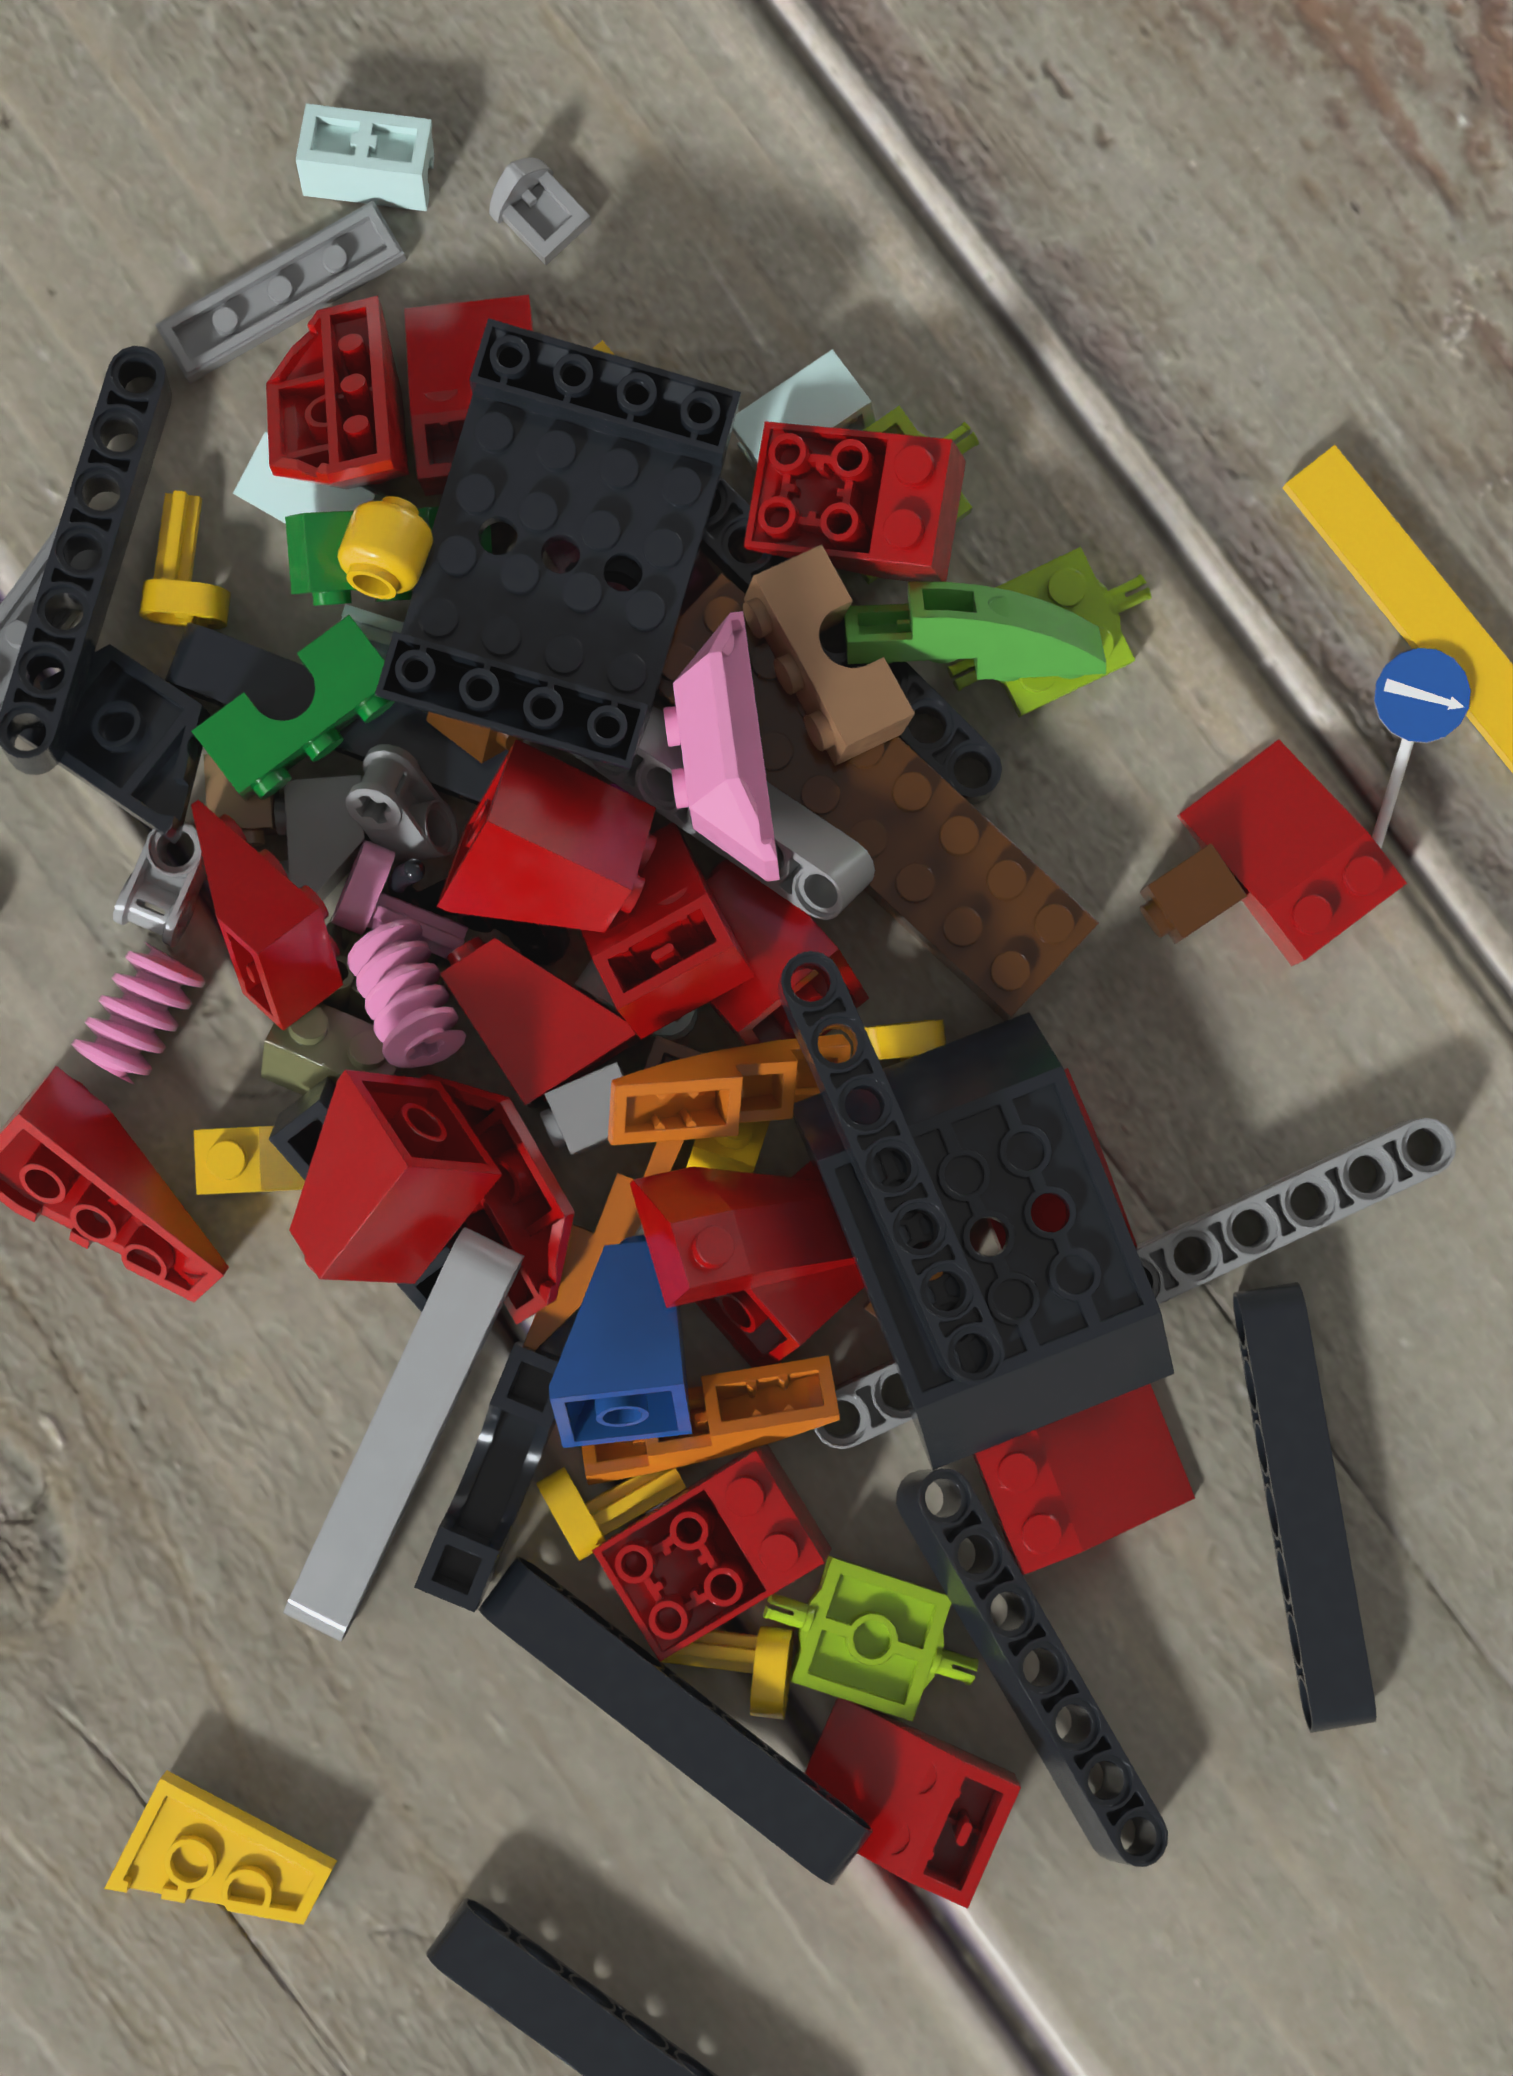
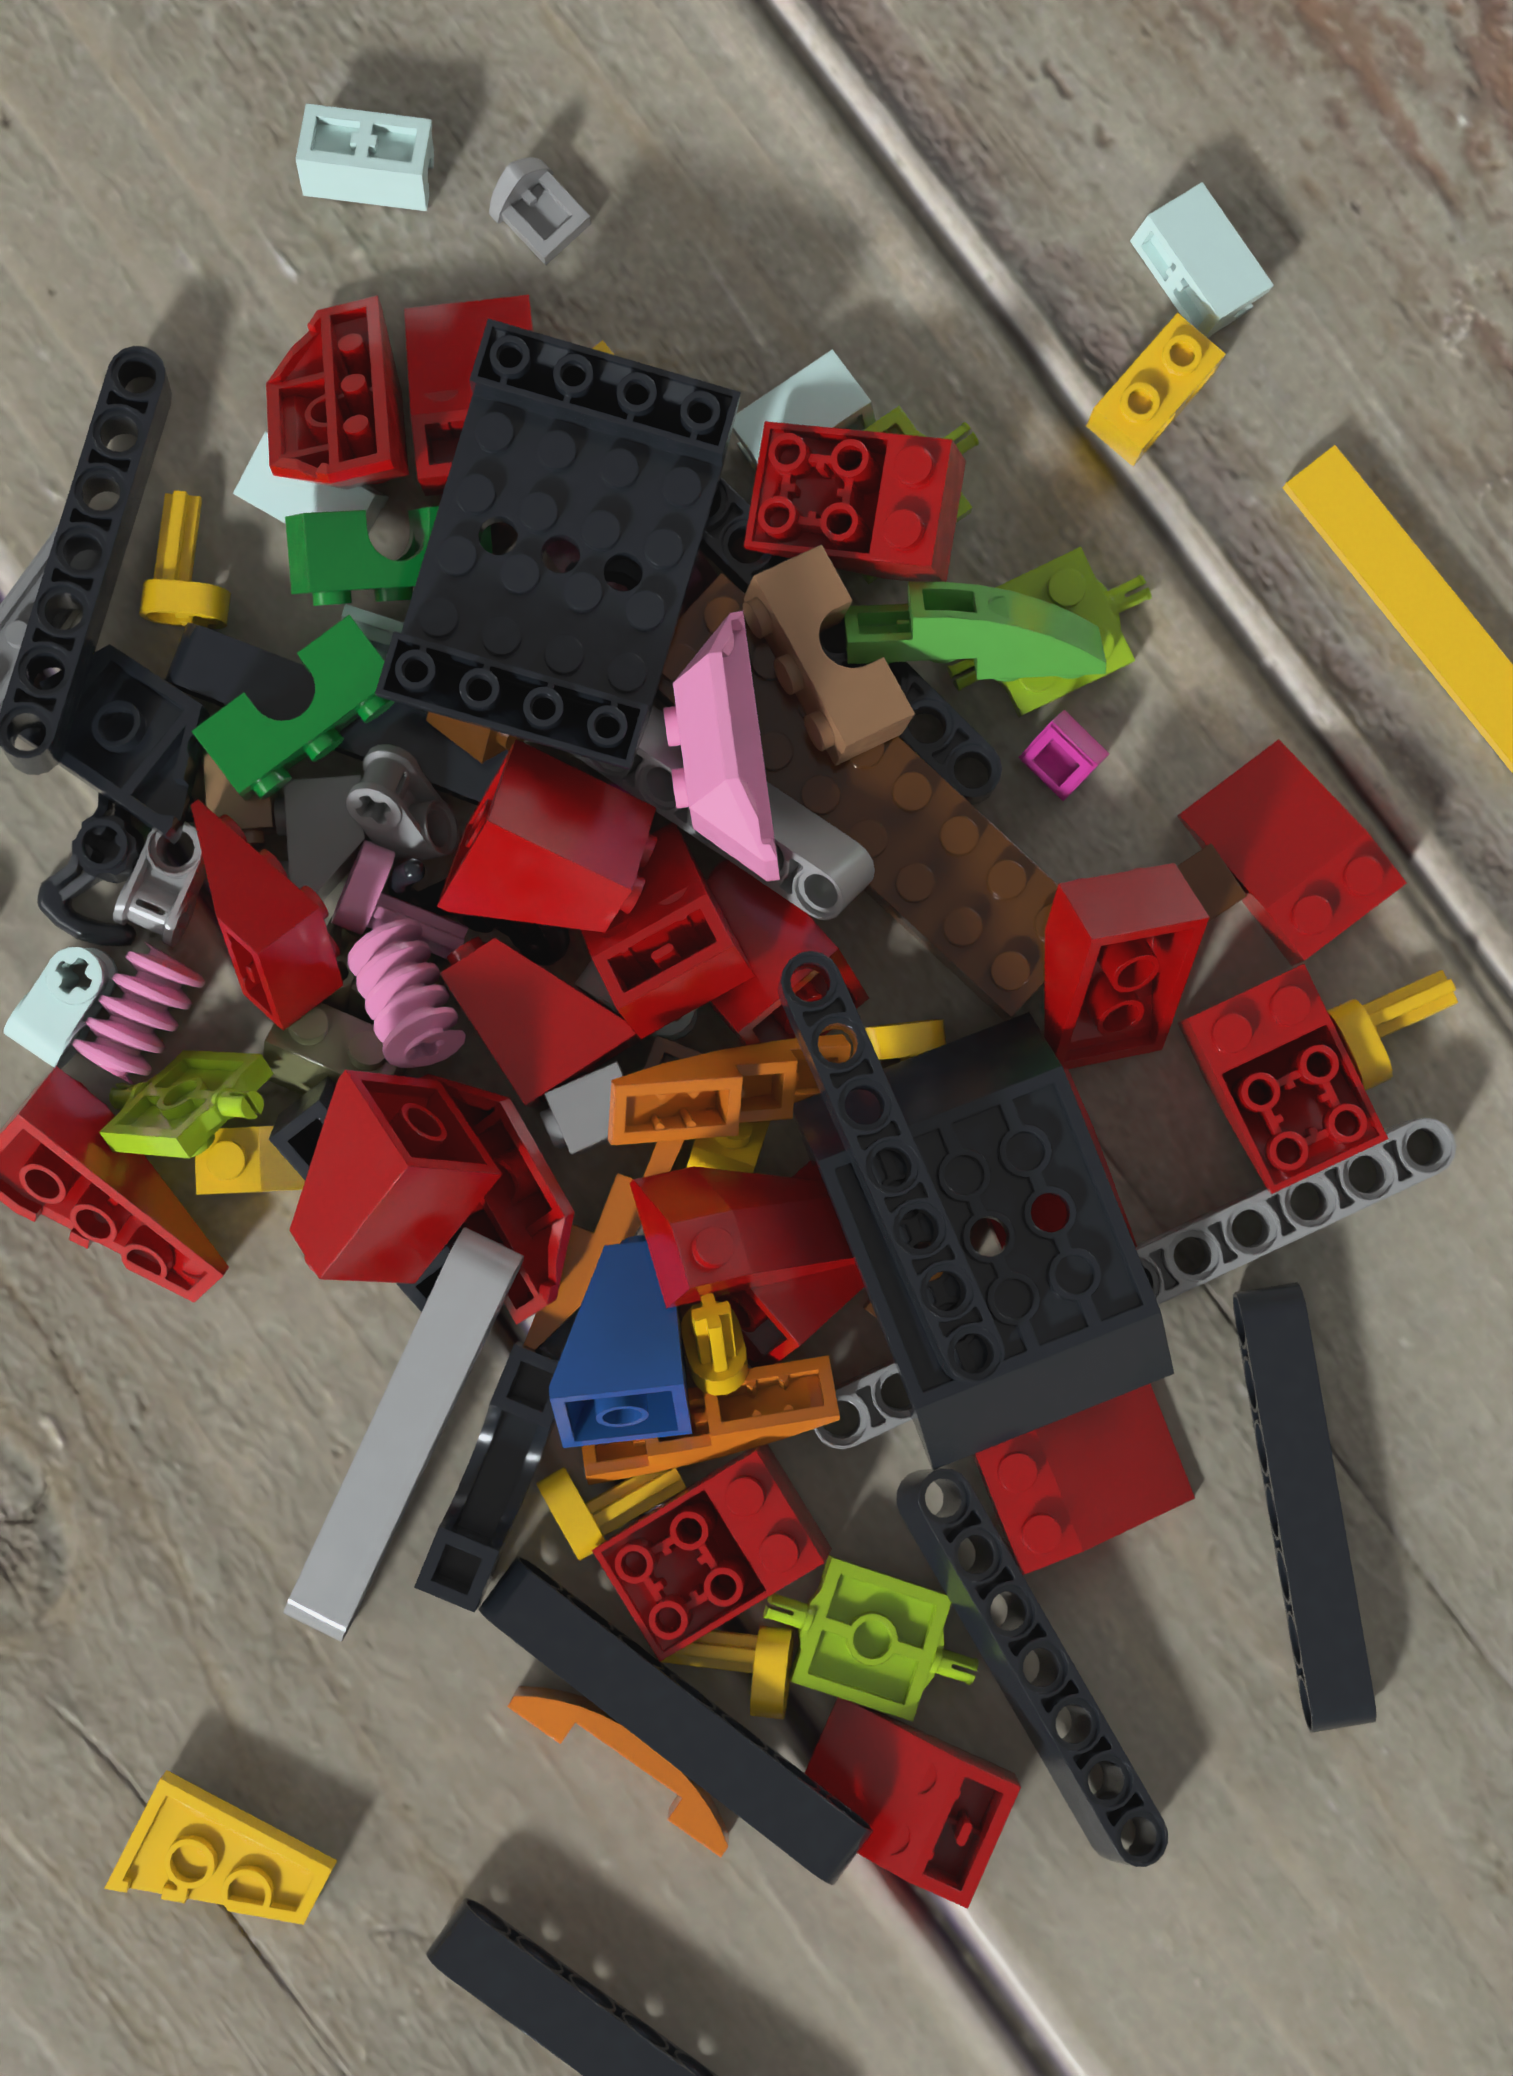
(57, 1009): none -> light aqua piece
(107, 852): none -> black piece
(186, 1103): none -> lime plate
(281, 292): light grey tile -> none
(385, 547): yellow head -> none
(559, 1710): none -> orange slope
(714, 1346): none -> yellow piece
(1063, 755): none -> dark pink brick
(1118, 962): none -> red slope
(1155, 389): none -> yellow brick
(1201, 261): none -> light aqua hinge
(1283, 1079): none -> red slope
(1364, 1025): none -> yellow piece
(1421, 700): blue piece -> none

